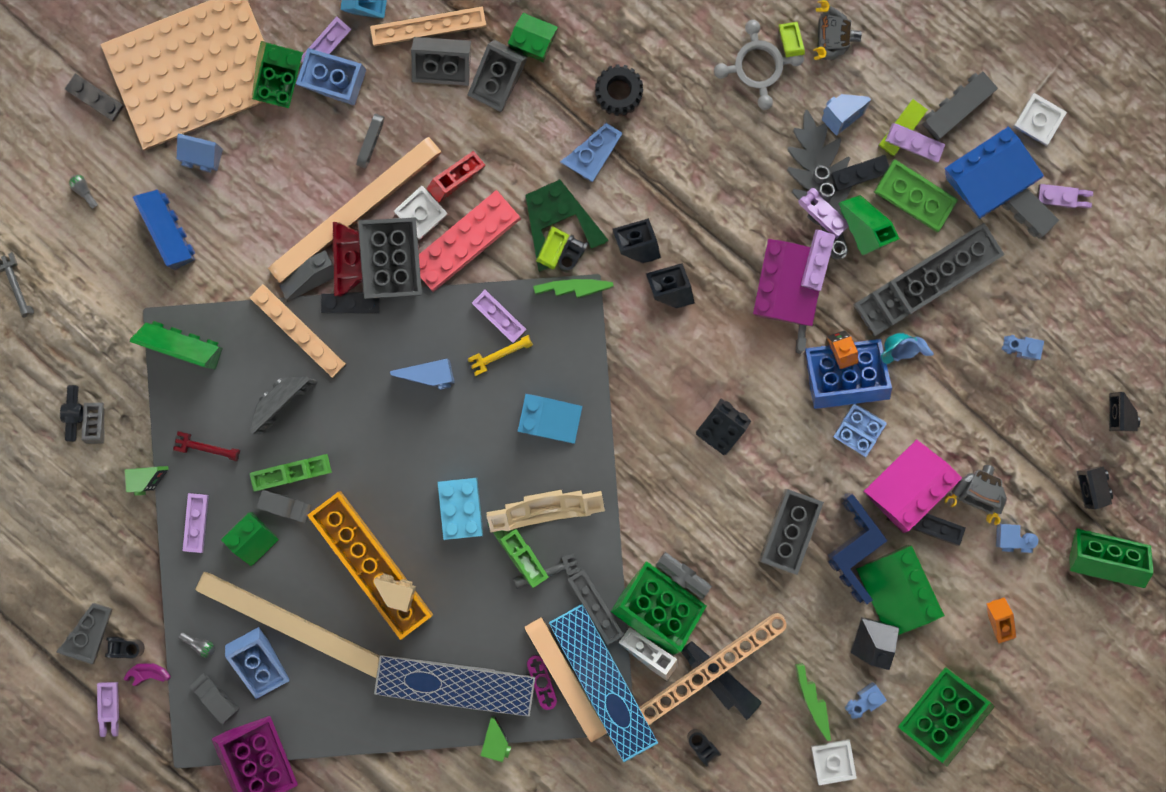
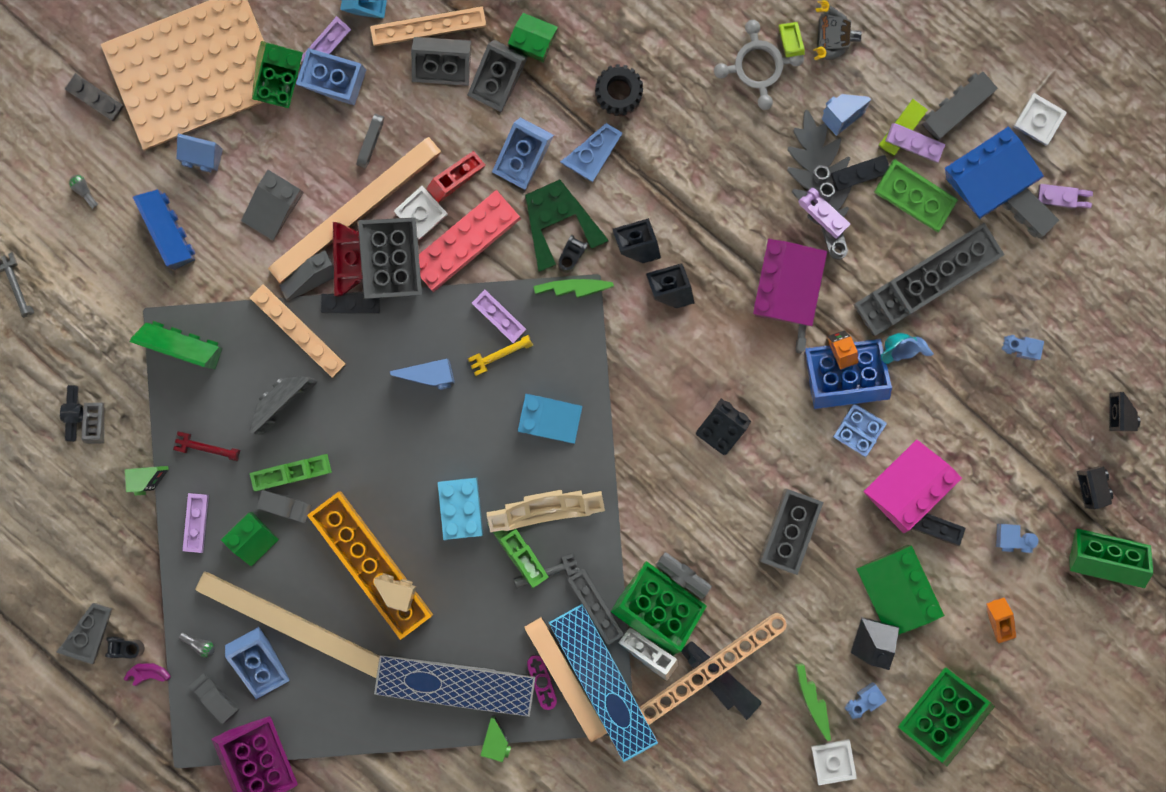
(108, 707): lavender hinge -> none
(271, 205): none -> dark grey slope
(522, 153): none -> medium blue slope
(552, 247): lime tile -> none
(704, 749): black piece -> none
(818, 260): lavender plate -> none
(856, 548): dark blue bracket -> none
(868, 225): green slope -> none
(981, 491): dark grey torso -> none

